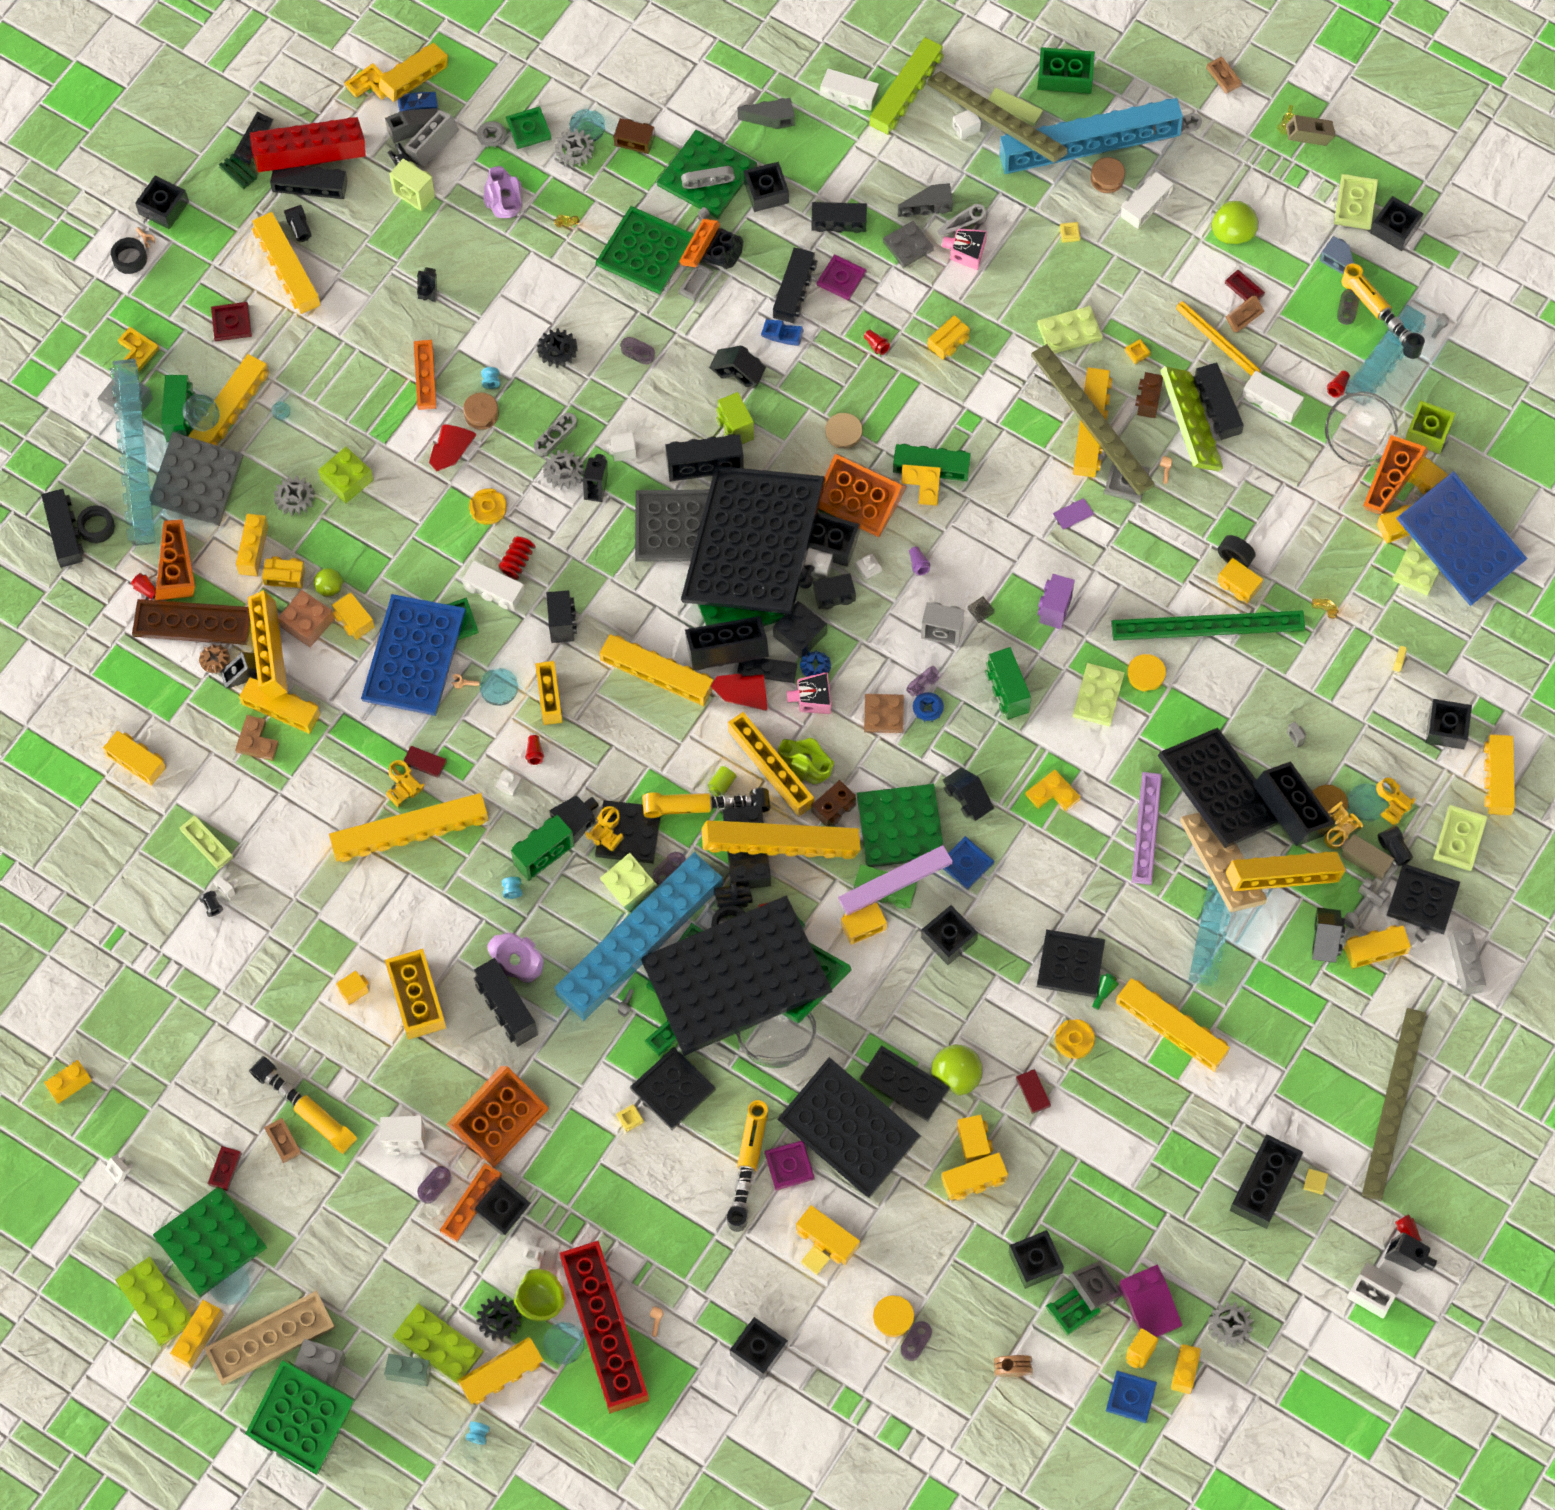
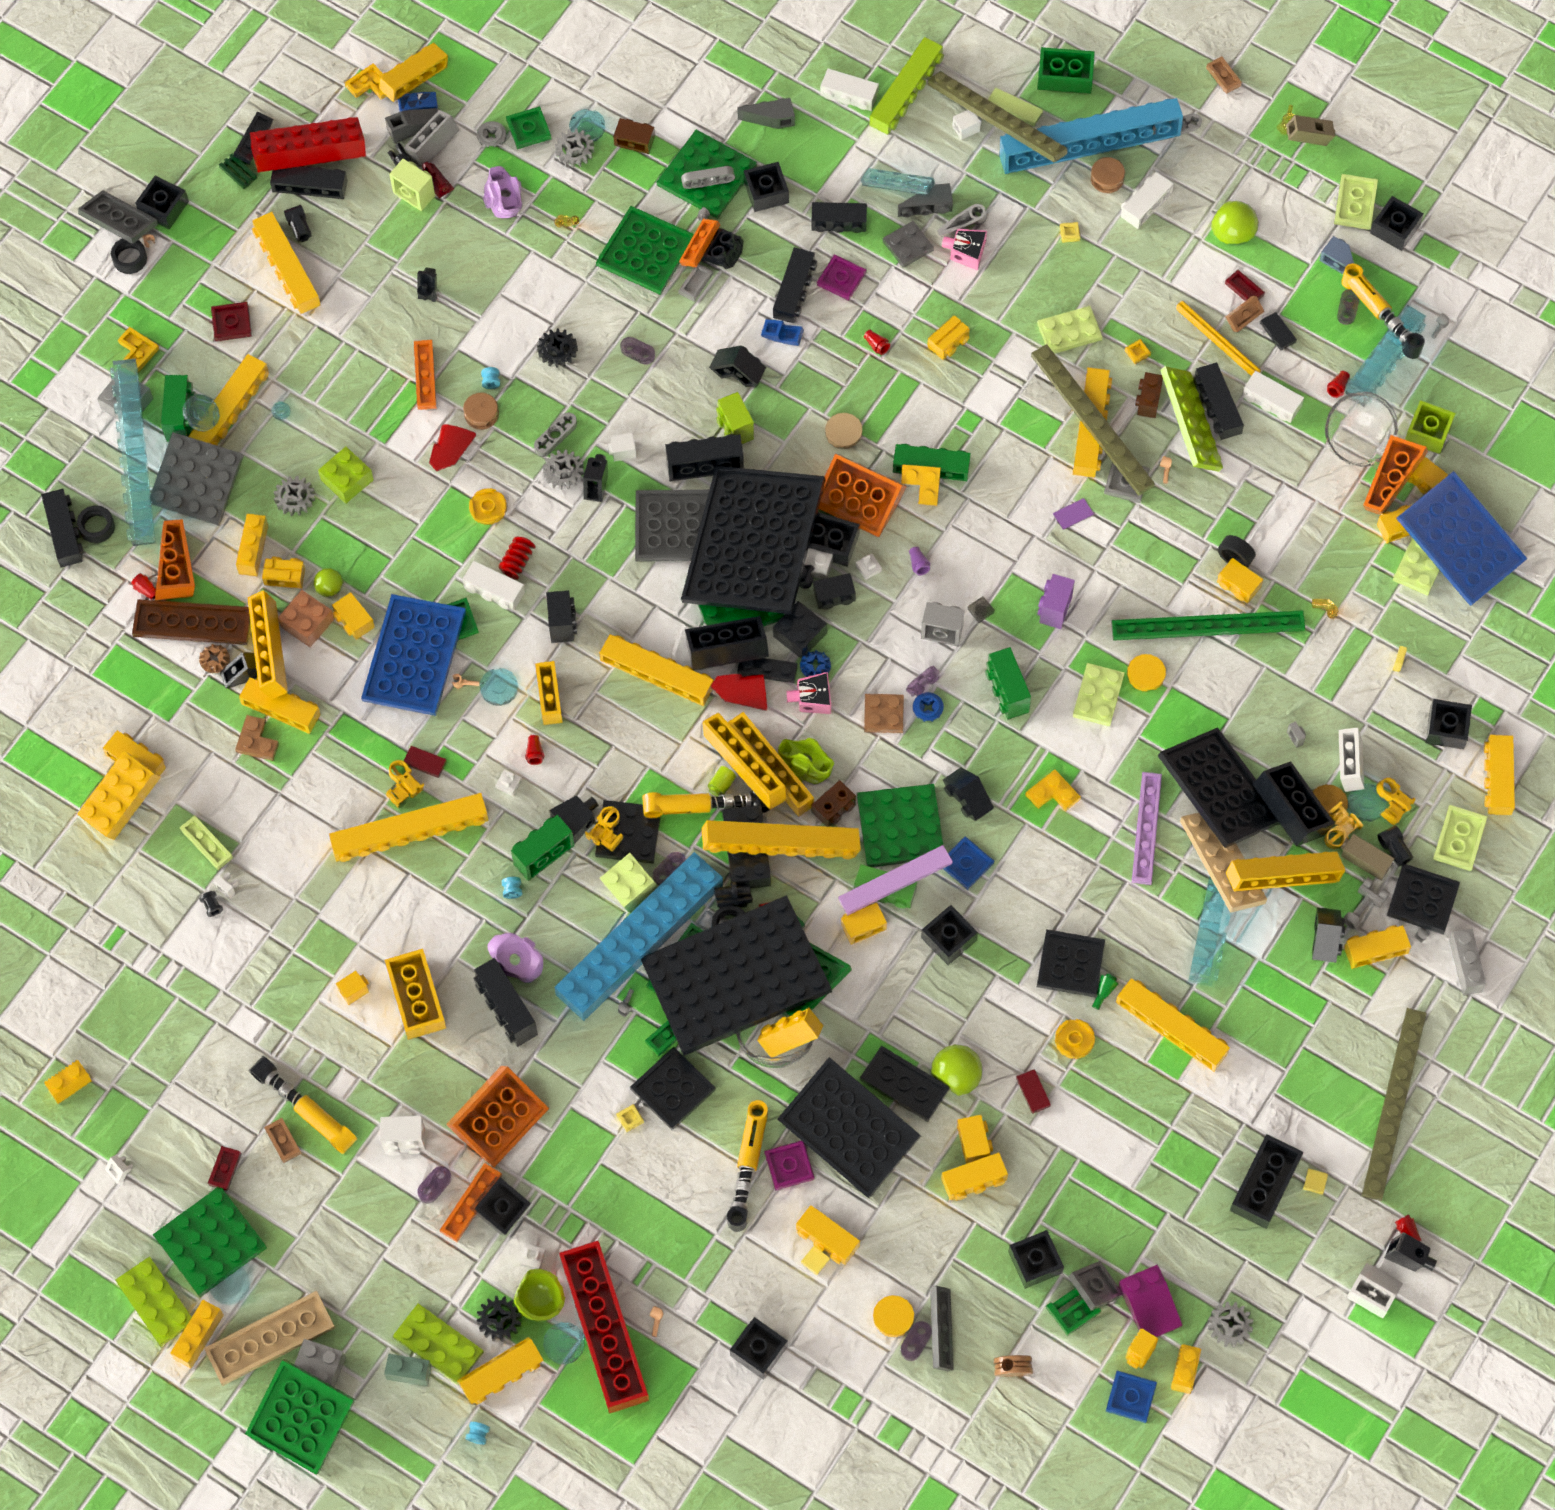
(117, 216): none -> dark grey plate
(118, 795): none -> yellow brick
(440, 183): none -> dark red hinge
(744, 761): none -> yellow brick
(790, 1032): none -> yellow brick
(898, 181): none -> clear light blue plate
(941, 1328): none -> dark grey plate
(1278, 331): none -> black tile
(1351, 759): none -> white brick

